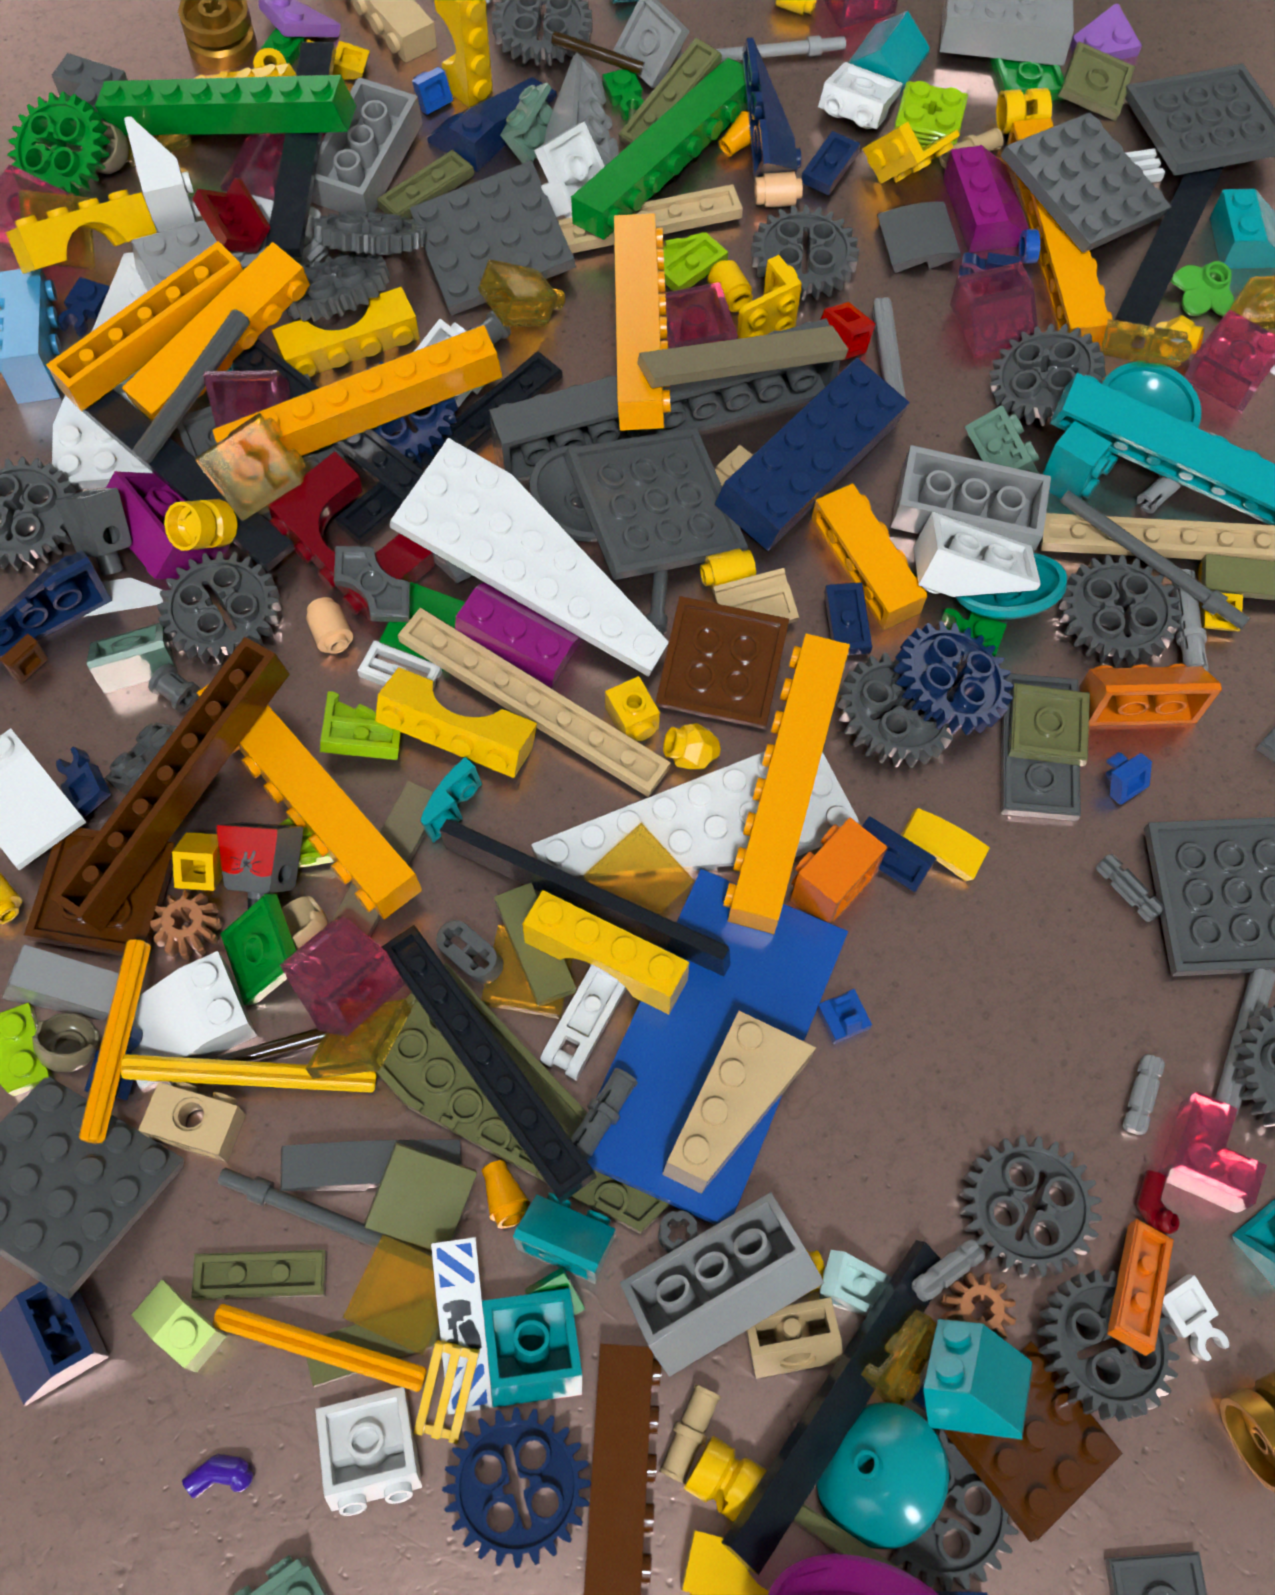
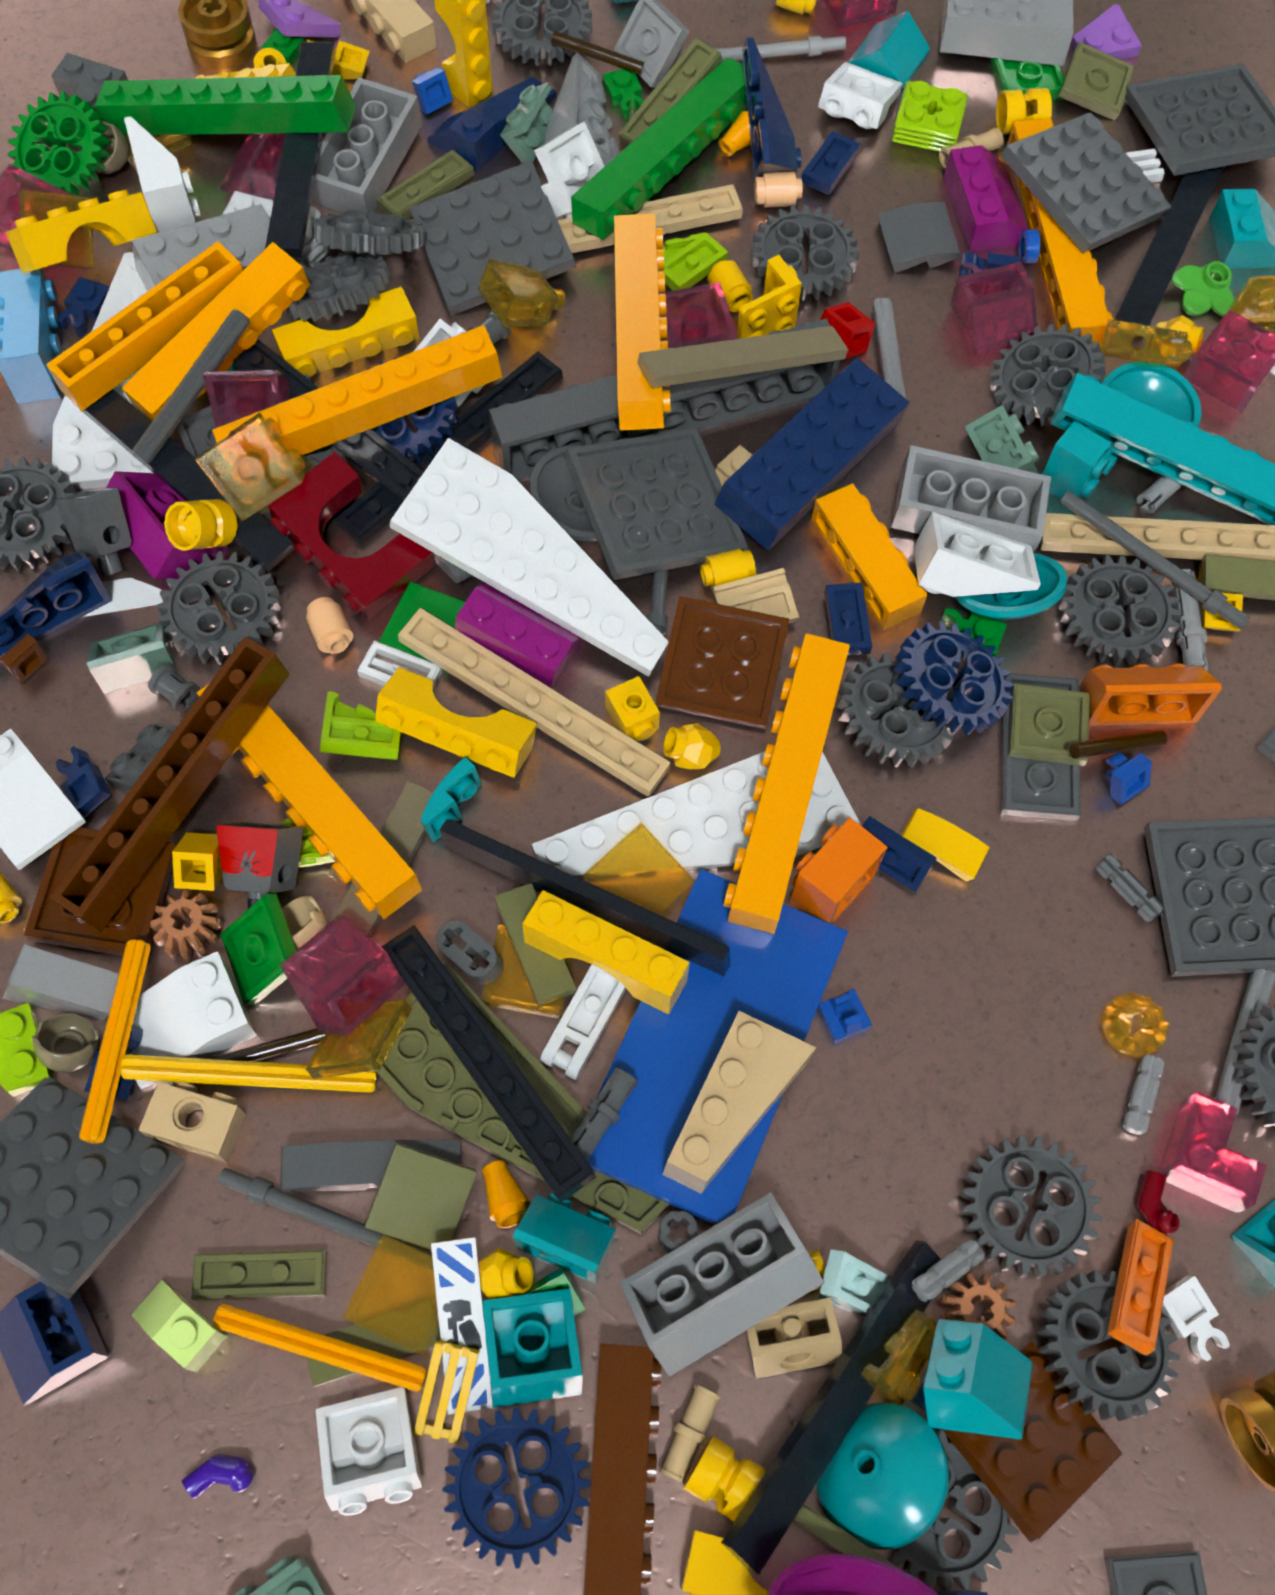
(233, 217): dark red bracket -> none
(360, 572): dark grey tile -> none
(504, 1274): none -> yellow rock
(900, 152): yellow bracket -> none
(1117, 744): none -> dark brown bar
(1118, 1028): none -> clear yellow gear

